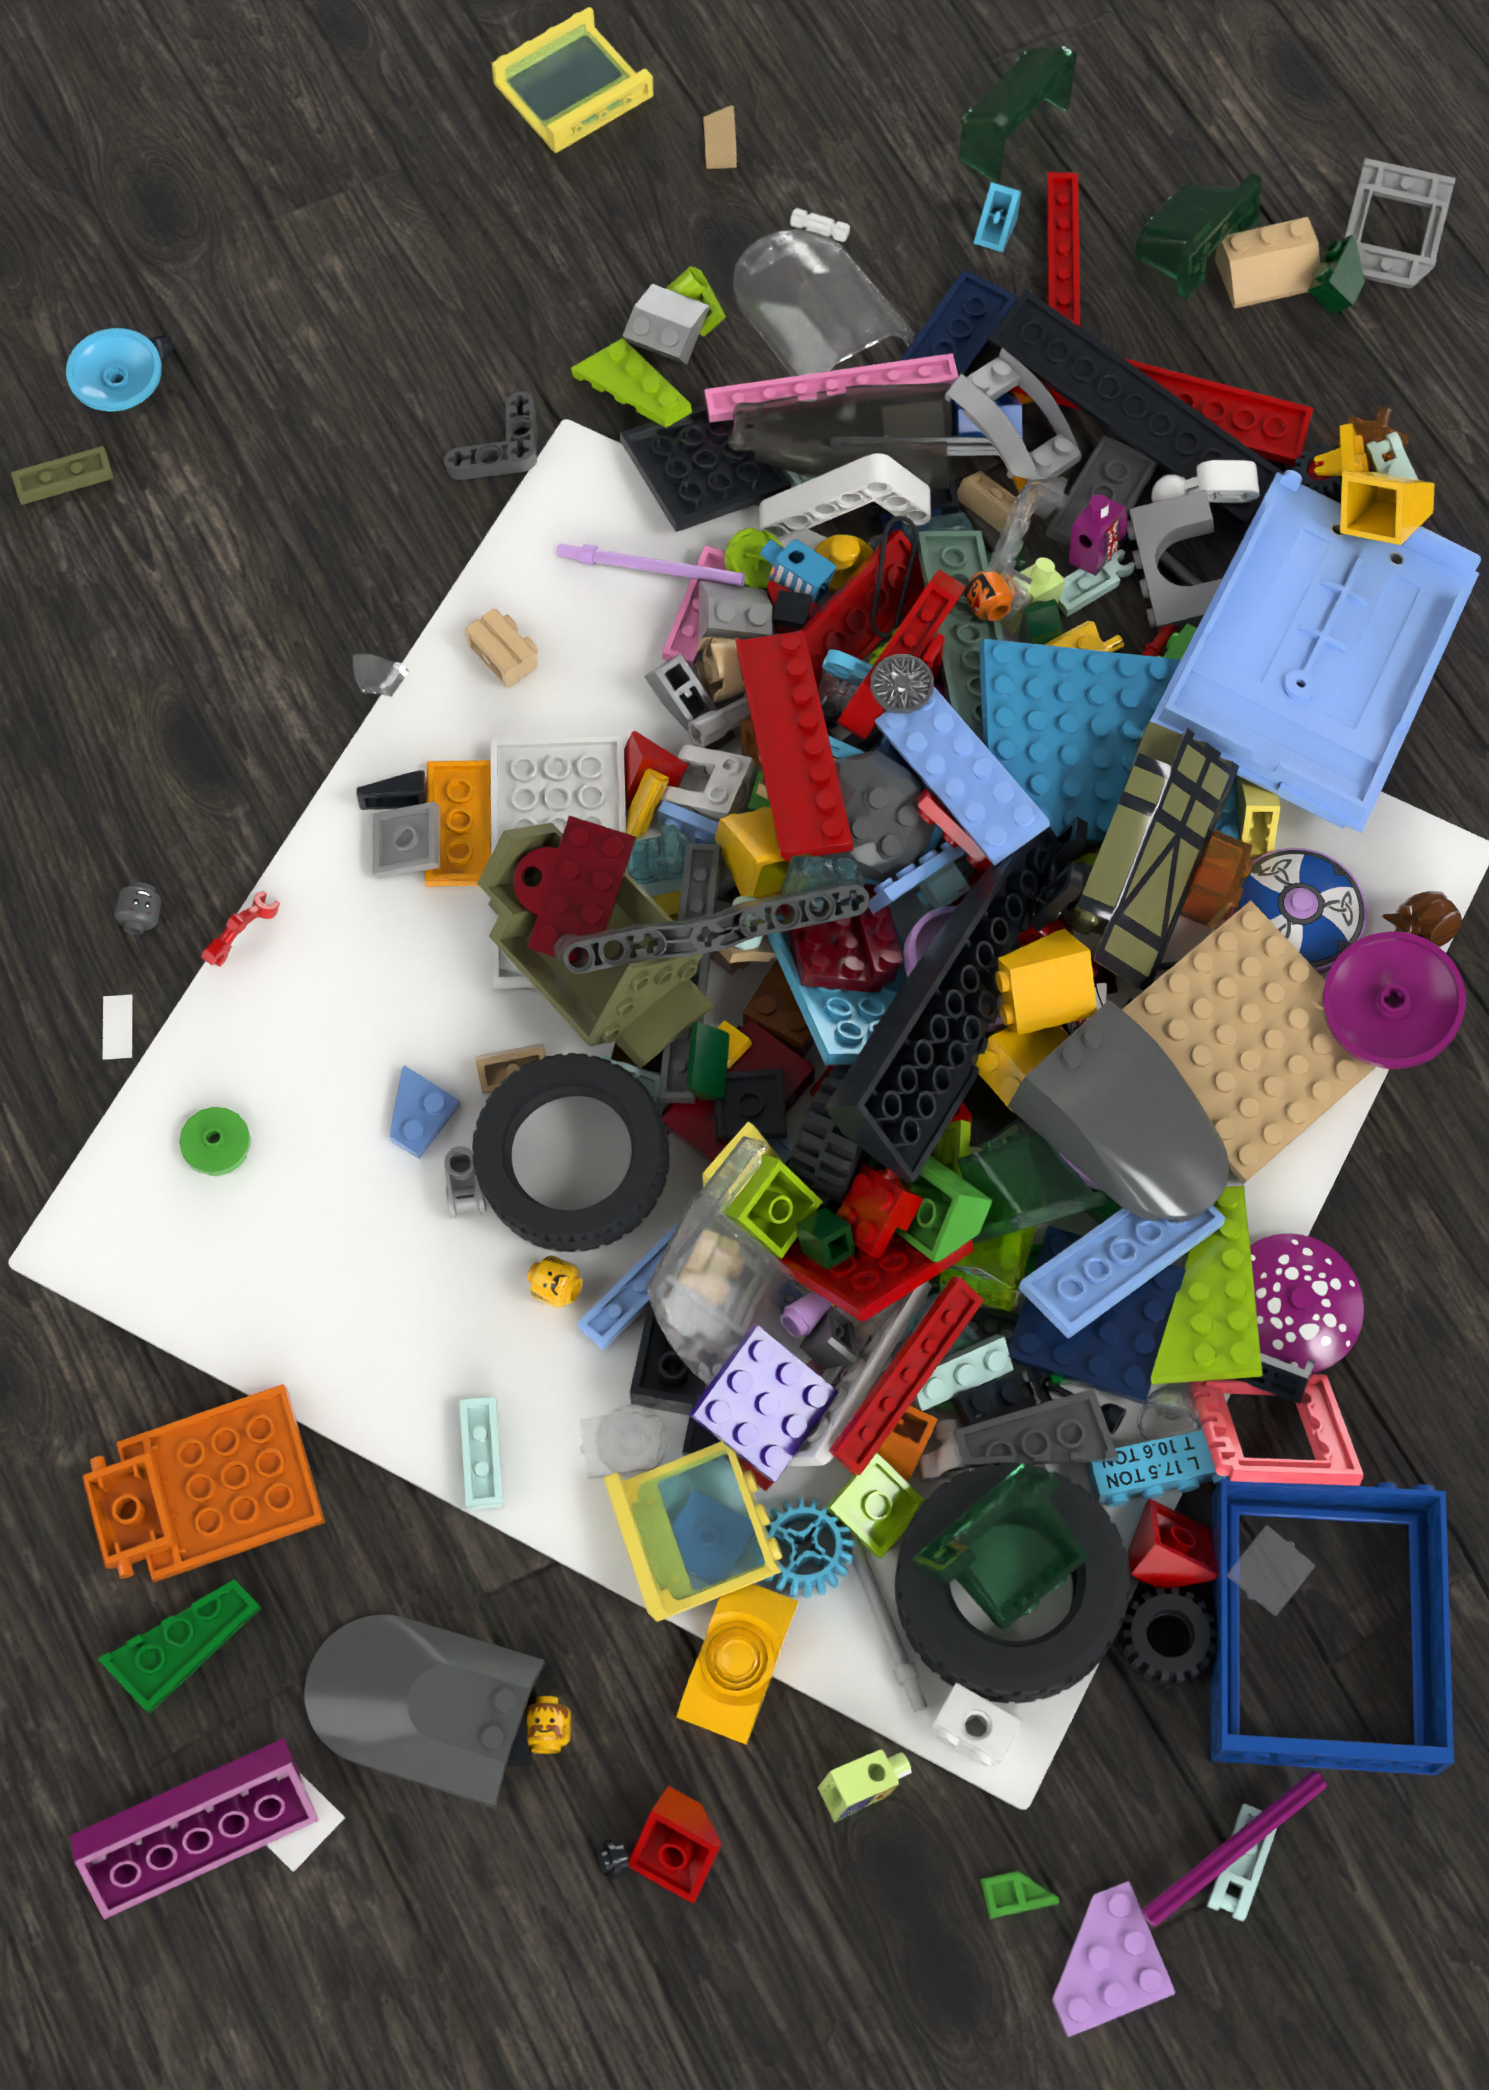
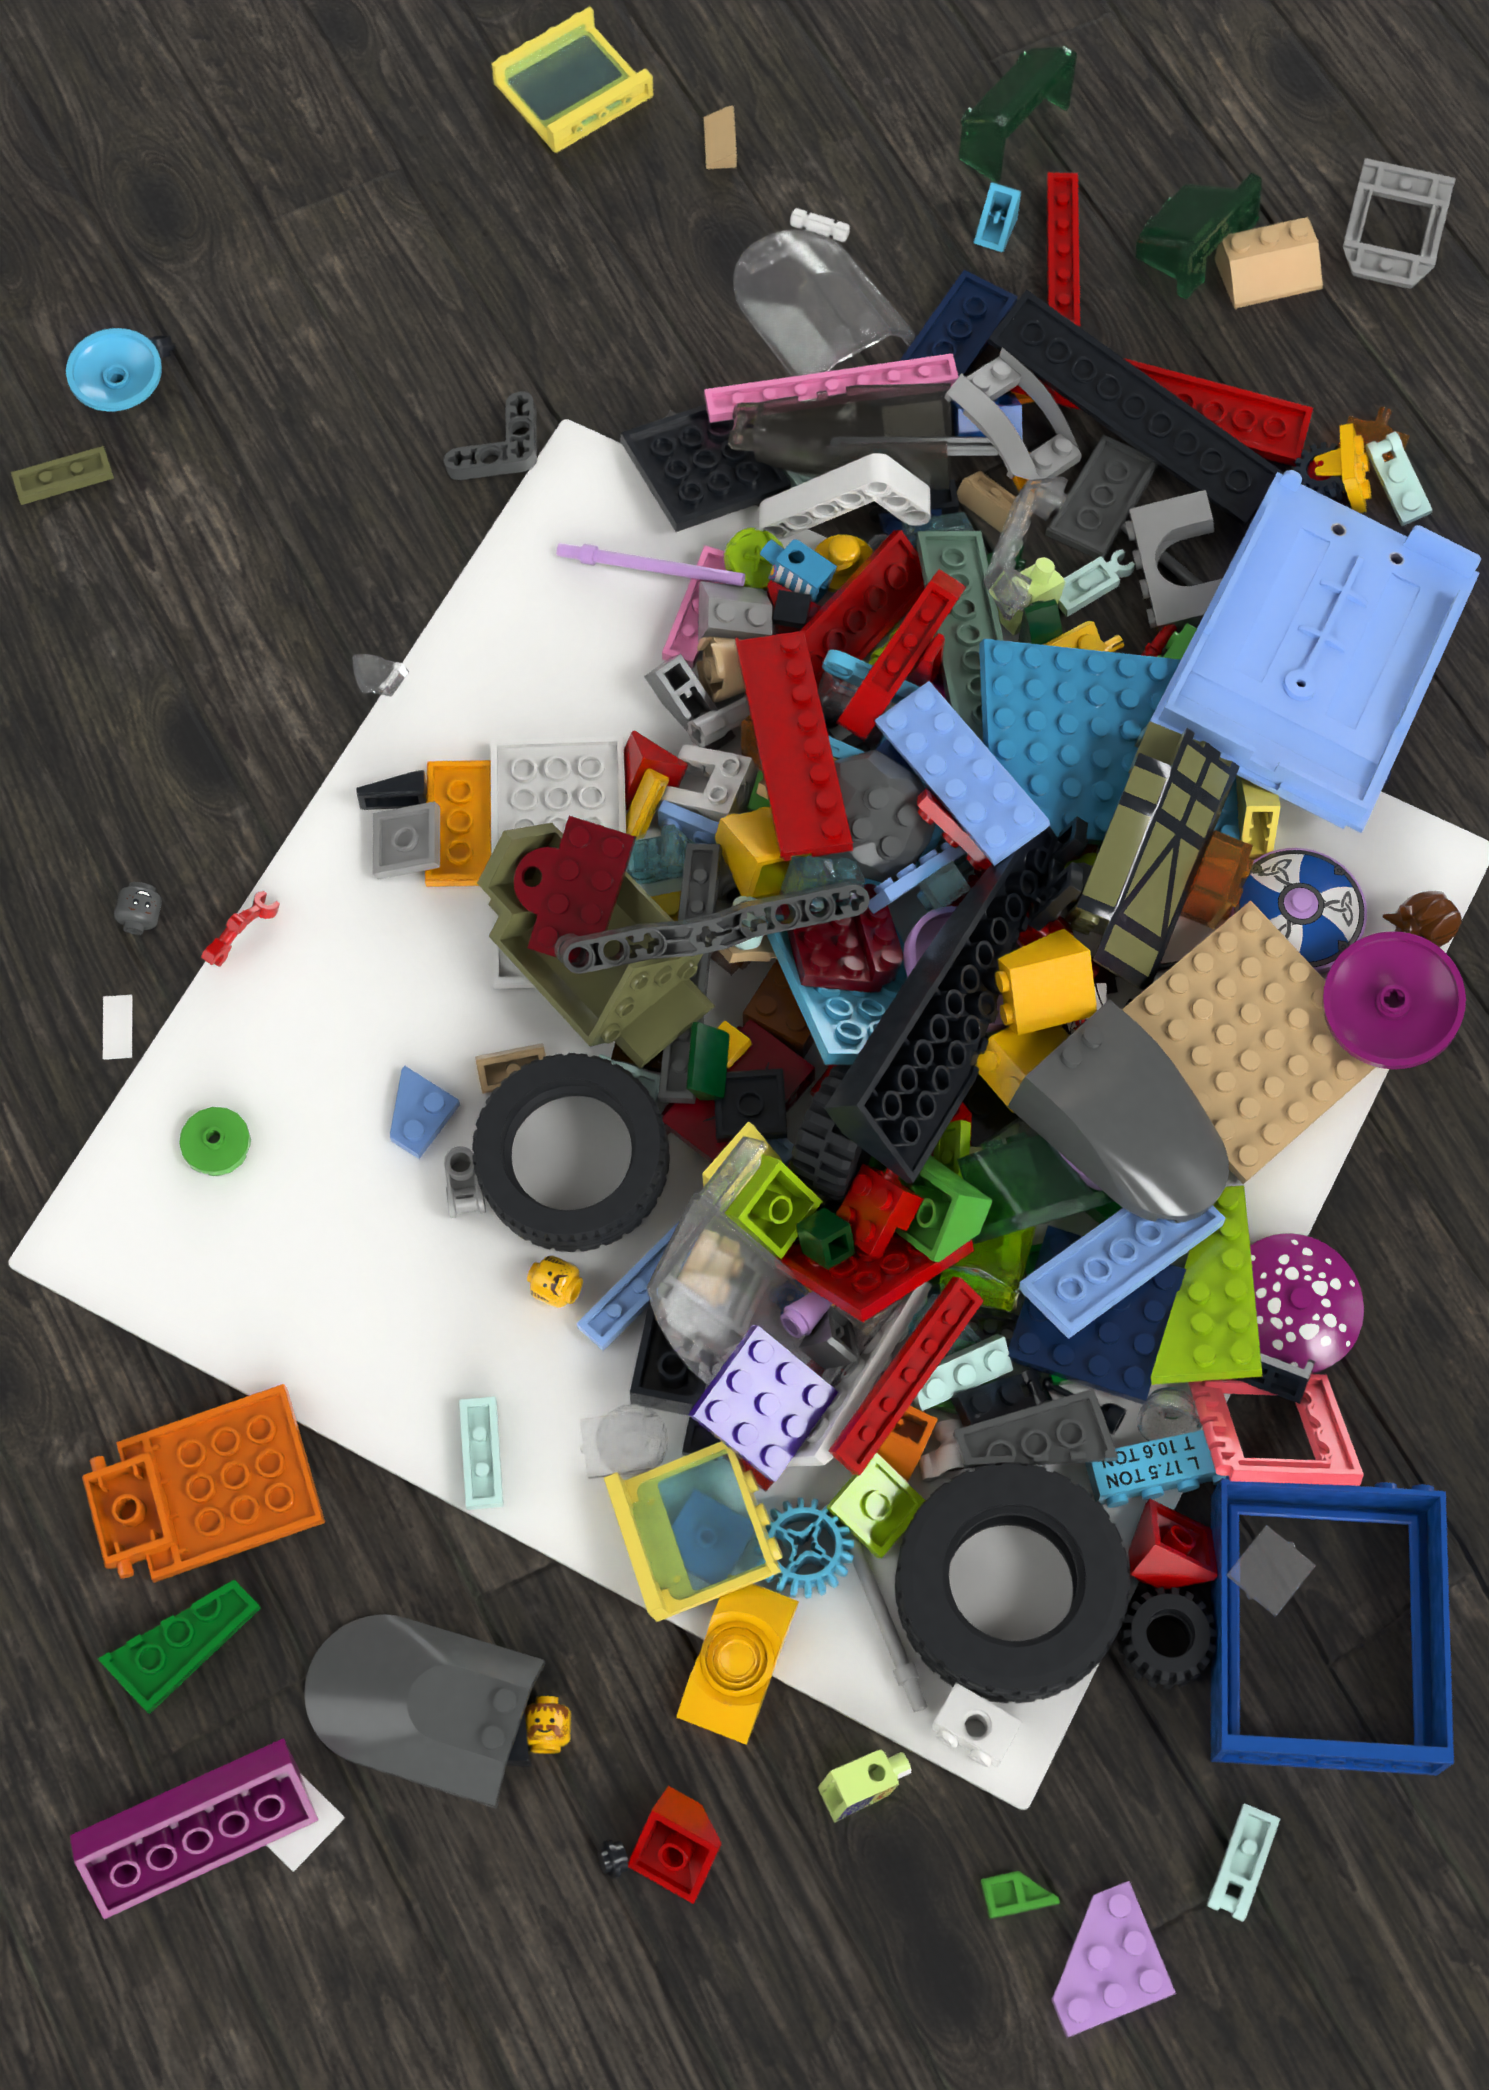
(502, 647): tan brick -> none
(633, 381): lime wing -> none
(666, 323): light grey slope -> none
(695, 286): lime plate -> none
(880, 571): black piece -> none
(902, 683): flat silver wheel -> none
(988, 596): orange head -> none
(1007, 1547): clear green windscreen -> none
(1103, 526): magenta torso -> none
(1222, 479): white beam -> none
(1233, 1848): magenta axle -> none
(1338, 276): dark green slope -> none
(1384, 505): yellow slope -> none

